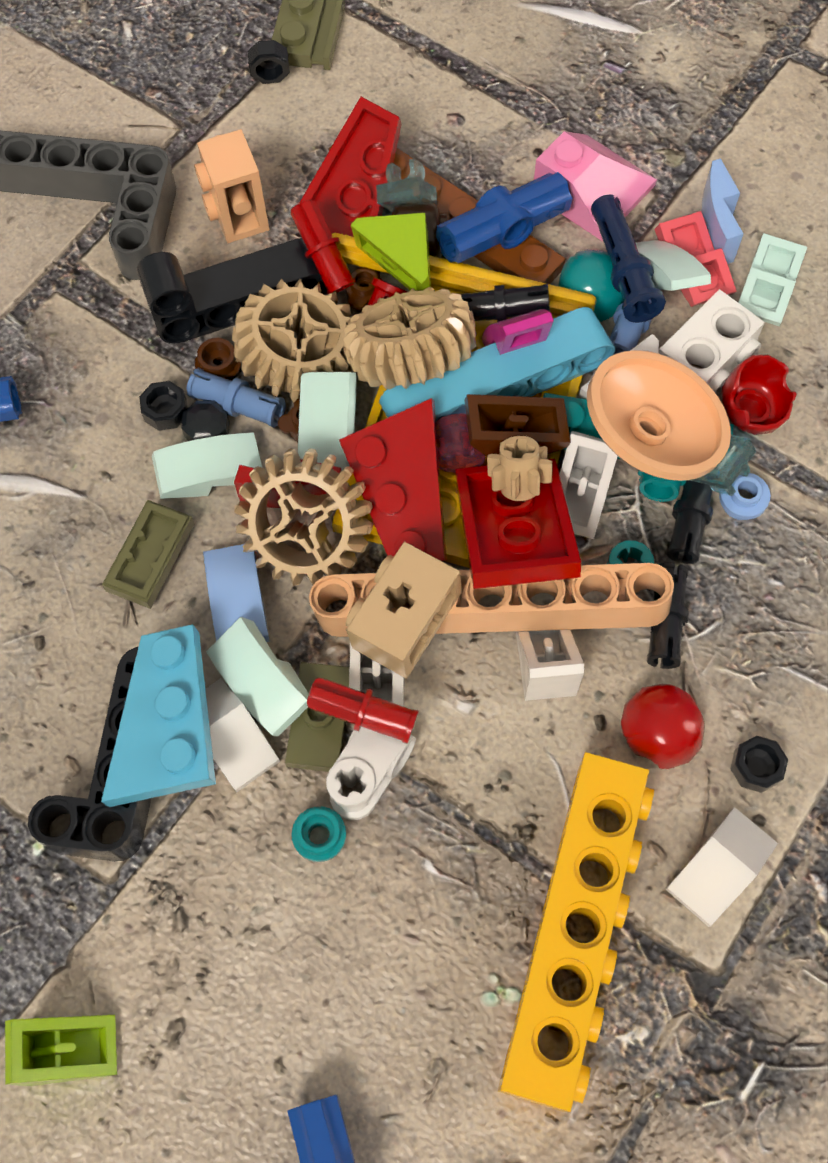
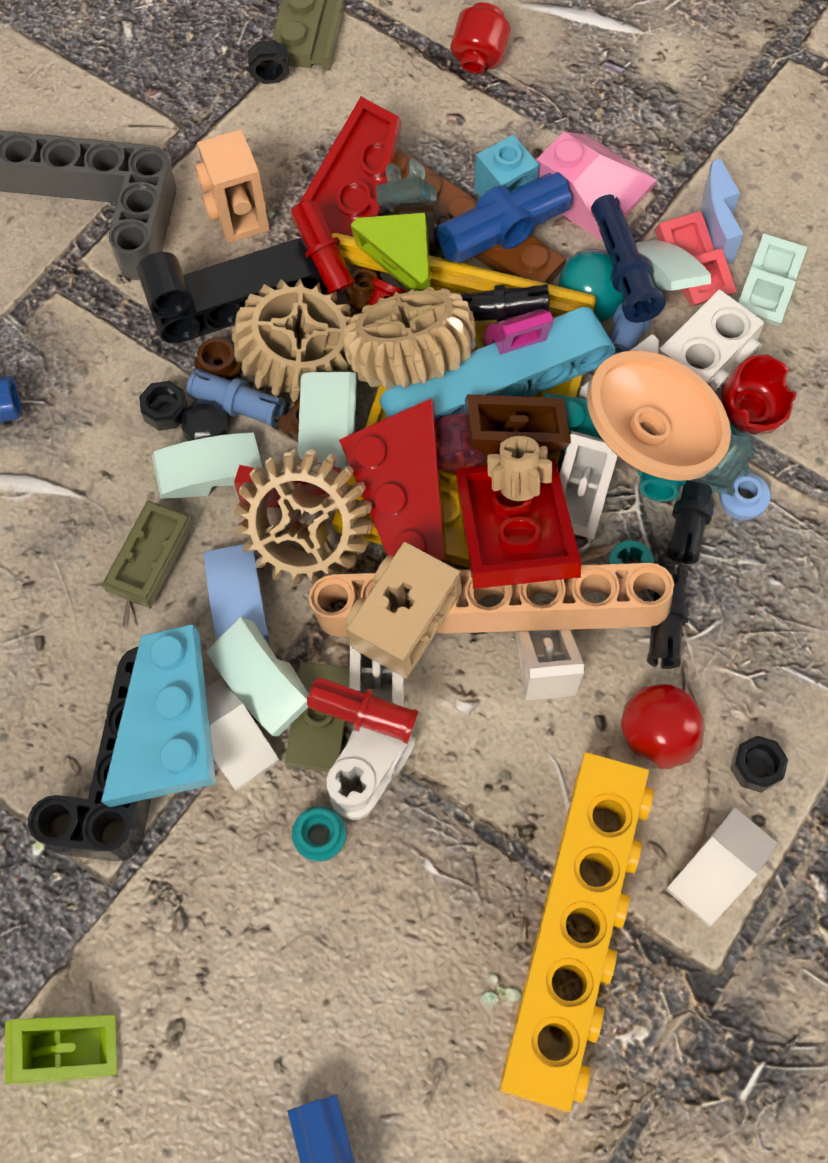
(480, 37): none -> red head
(504, 165): none -> medium azure brick

